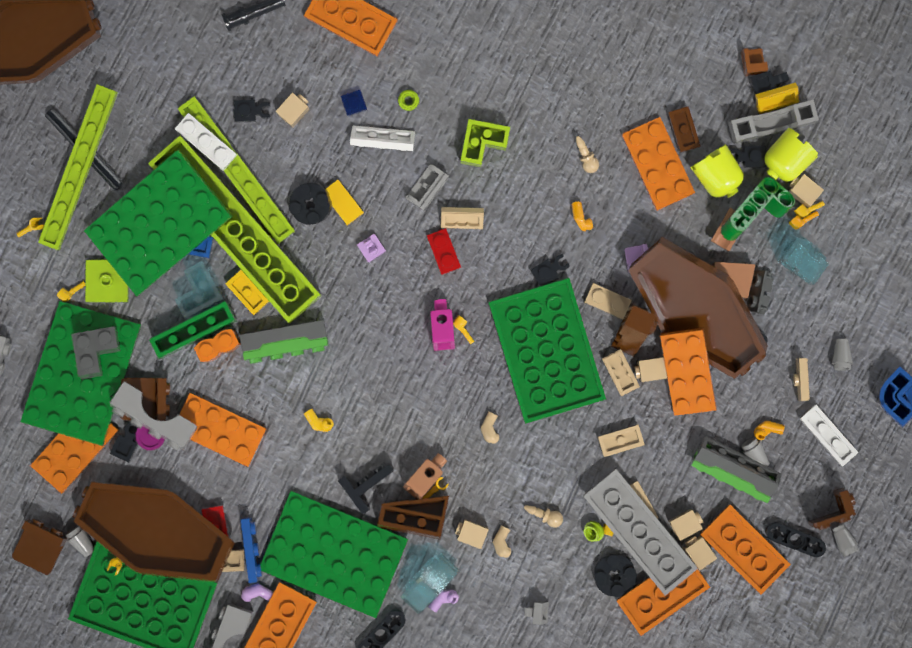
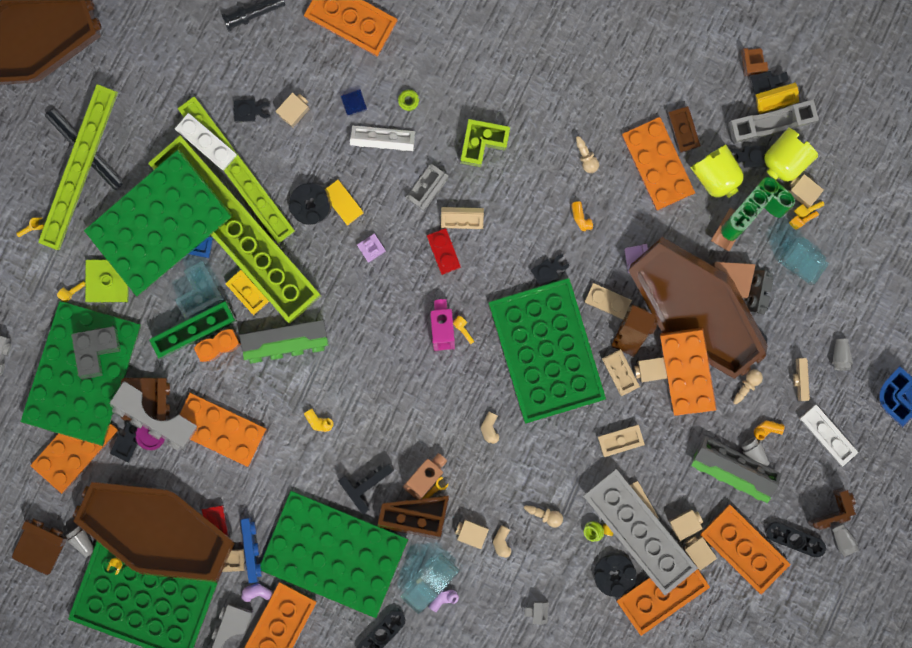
(753, 378): none -> tan bar

